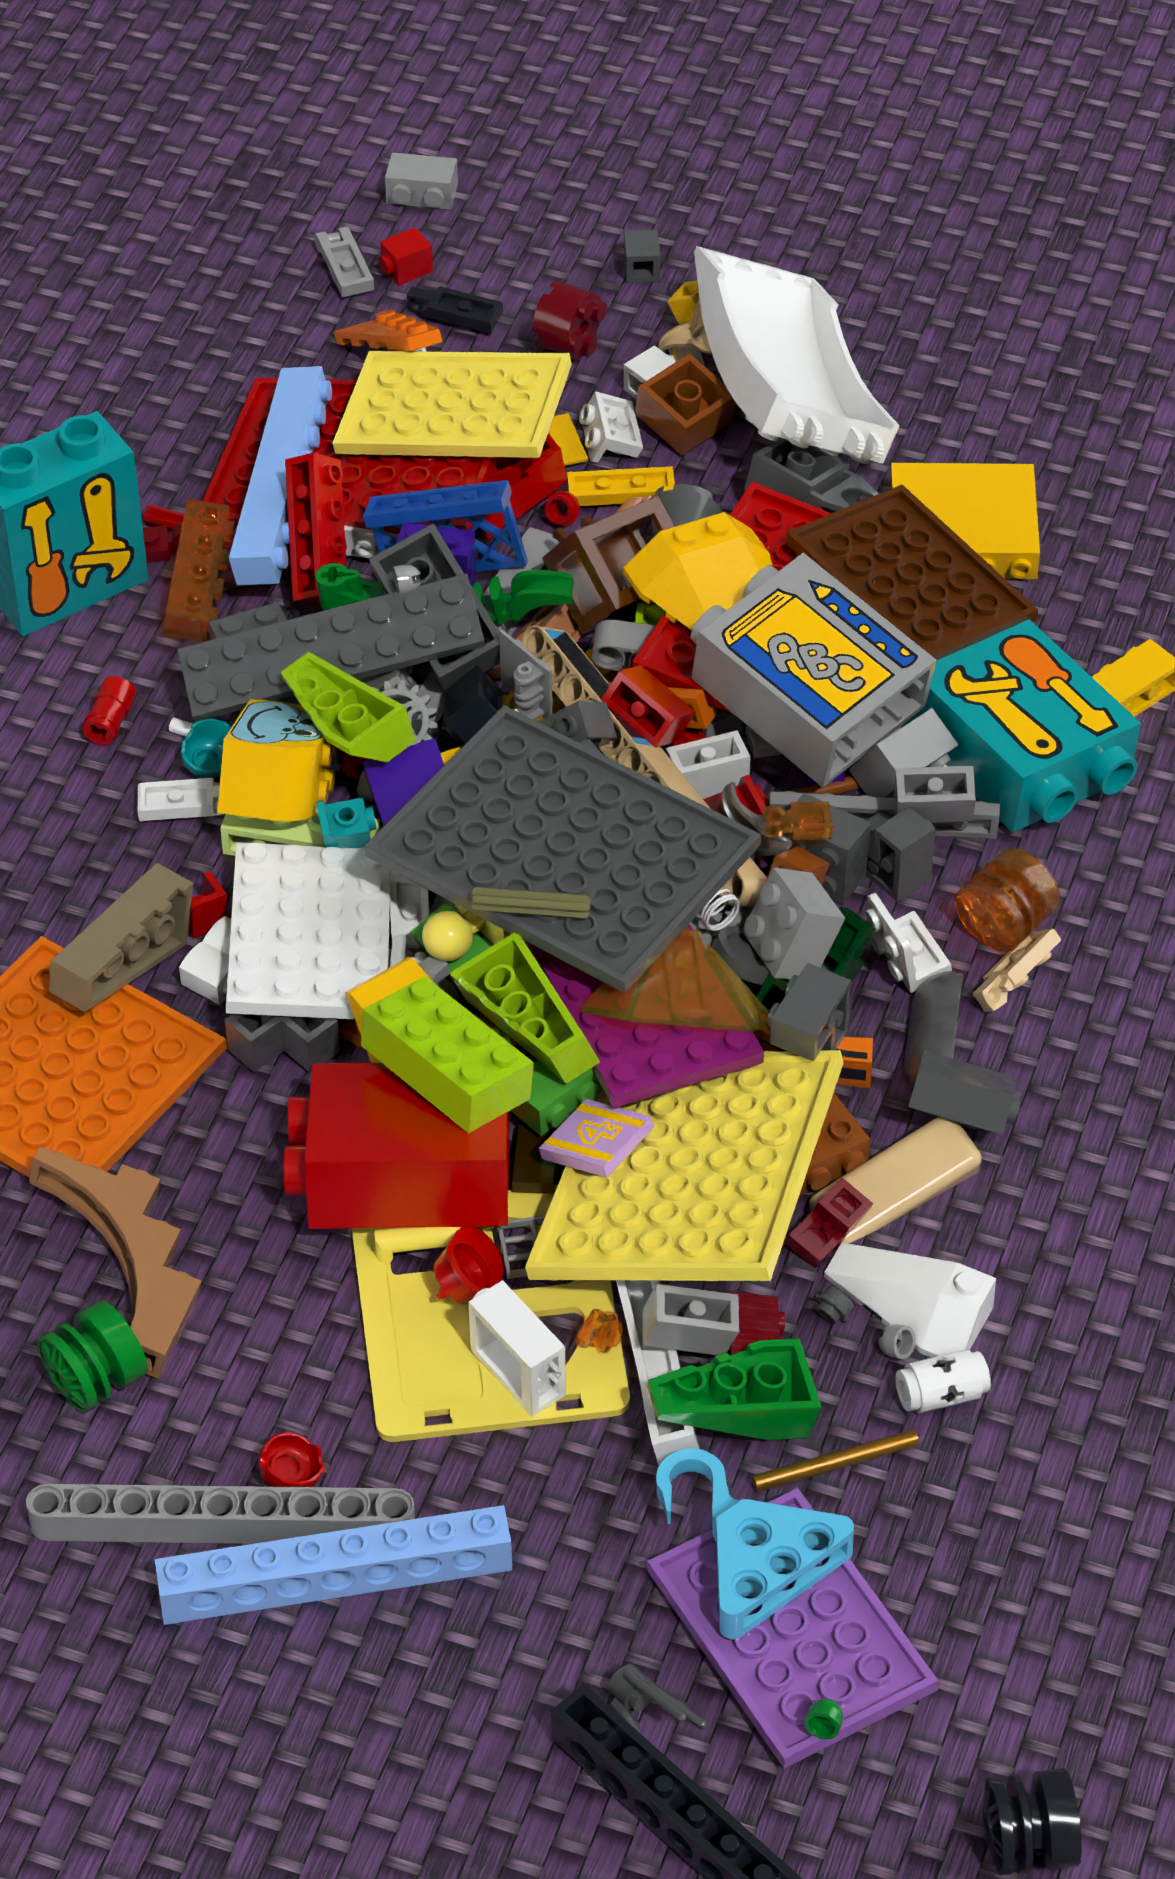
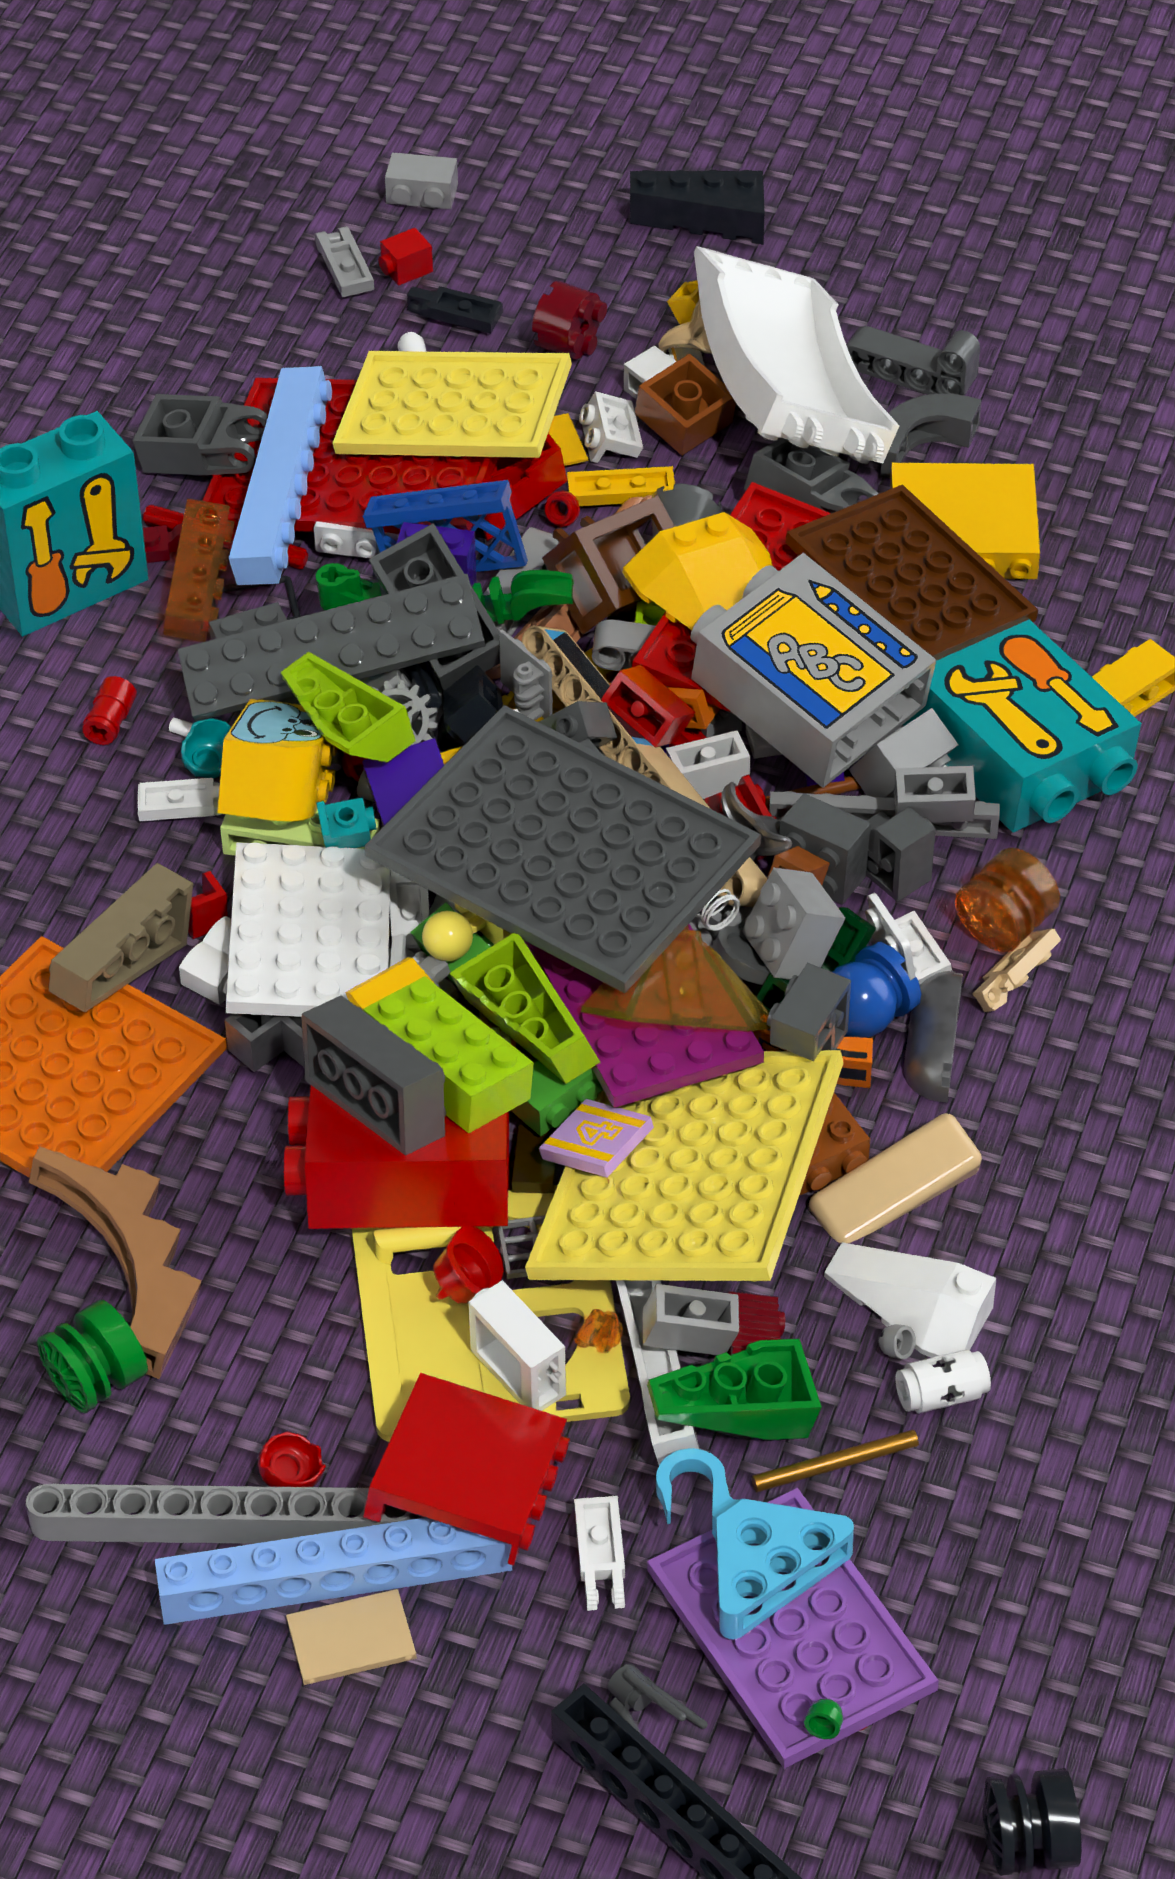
(197, 436): none -> dark grey brick
(314, 521): red brick -> none
(351, 1636): none -> tan piece
(374, 1075): none -> dark grey brick
(390, 331): orange wing -> none
(403, 578): light grey hinge -> none
(421, 676): none -> black axle
(470, 1462): none -> red panel
(531, 902): olive axle -> none
(600, 1547): none -> white hinge
(642, 256): dark grey brick -> none
(700, 201): none -> black wedge
(803, 819): clear orange plate -> none
(829, 1223): dark red slope -> none
(833, 1305): dark grey plate -> none
(878, 990): none -> blue tile
(917, 364): none -> dark grey beam
(932, 419): none -> dark grey arch
(965, 1093): dark grey brick -> none

